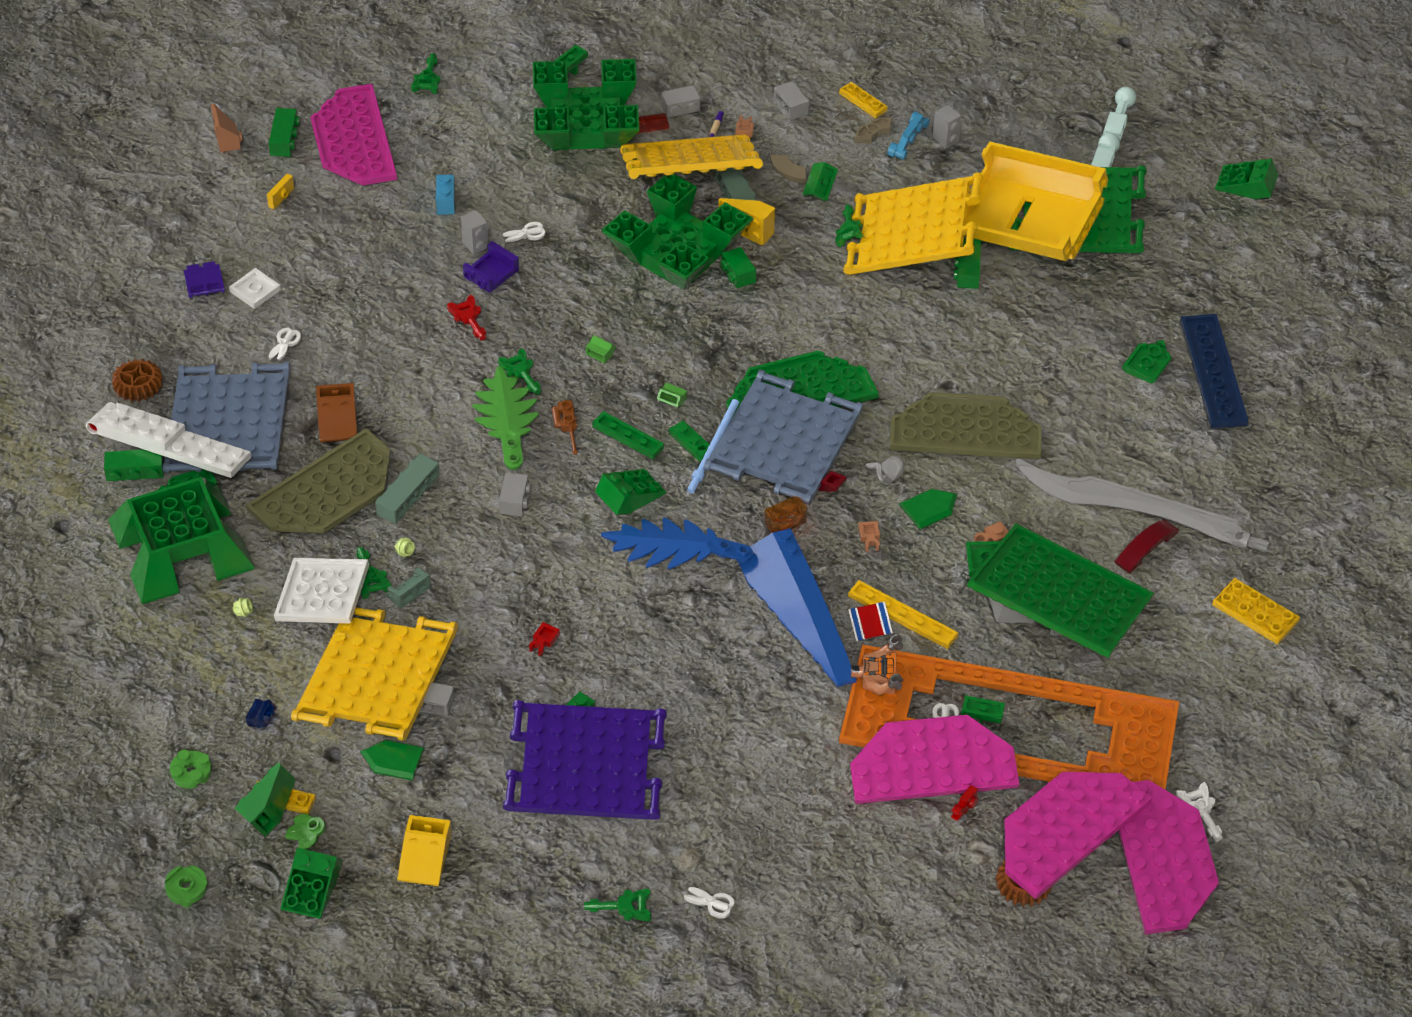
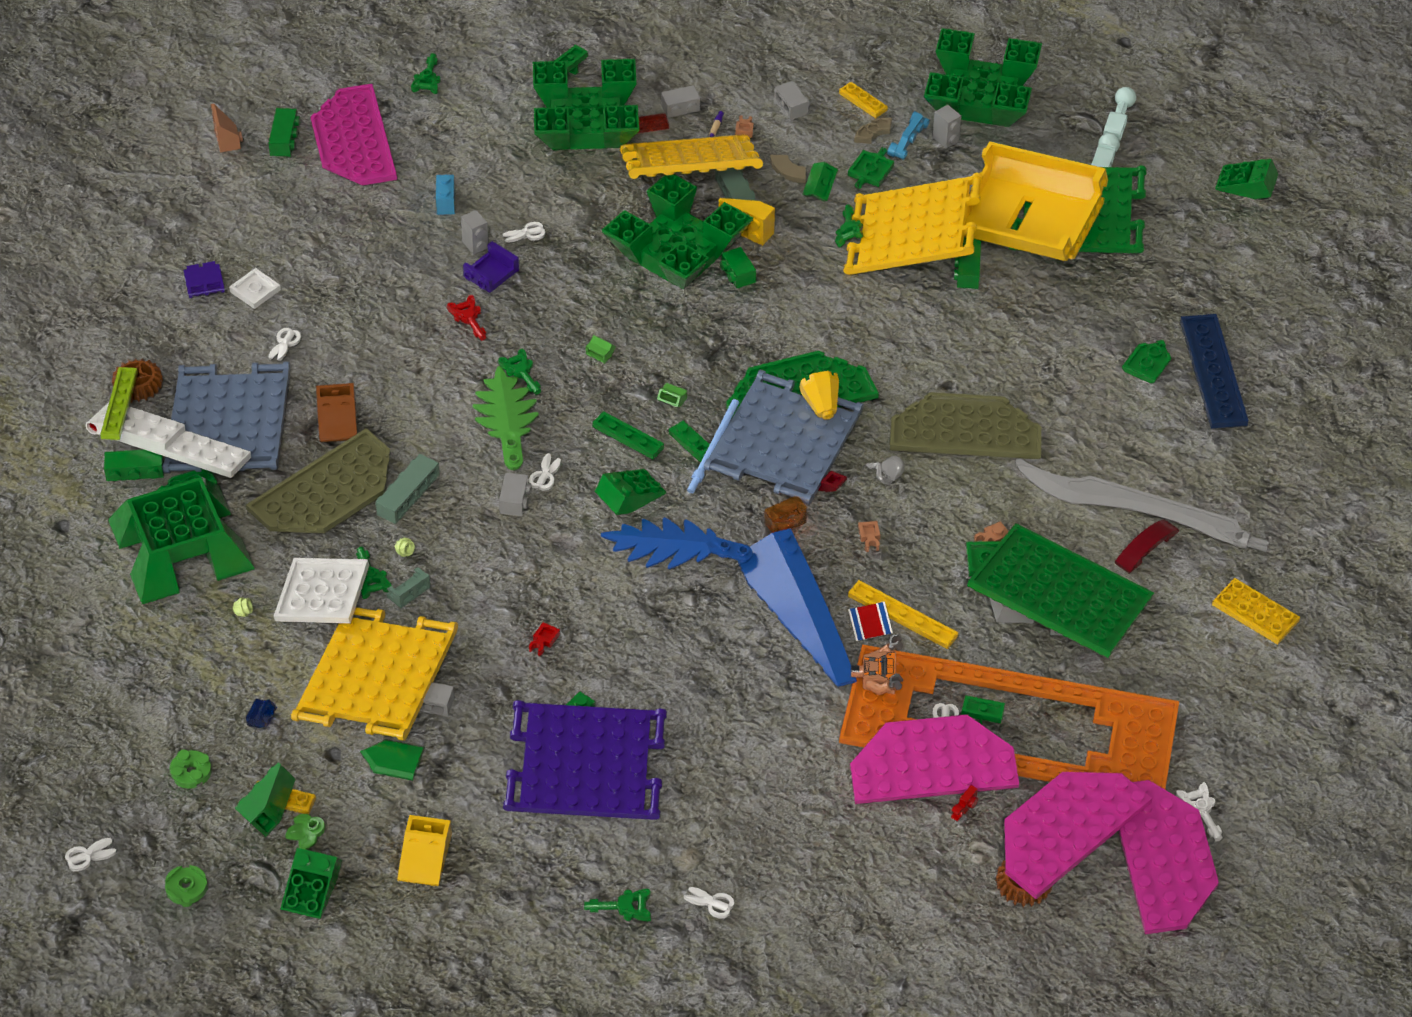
(93, 853): none -> white piece
(119, 403): none -> lime tile
(280, 191): yellow plate -> none
(547, 472): none -> white piece
(568, 422): dark orange piece -> none
(821, 393): none -> yellow cone
(871, 168): none -> green plate
(929, 507): green tile -> none
(979, 88): none -> green slope

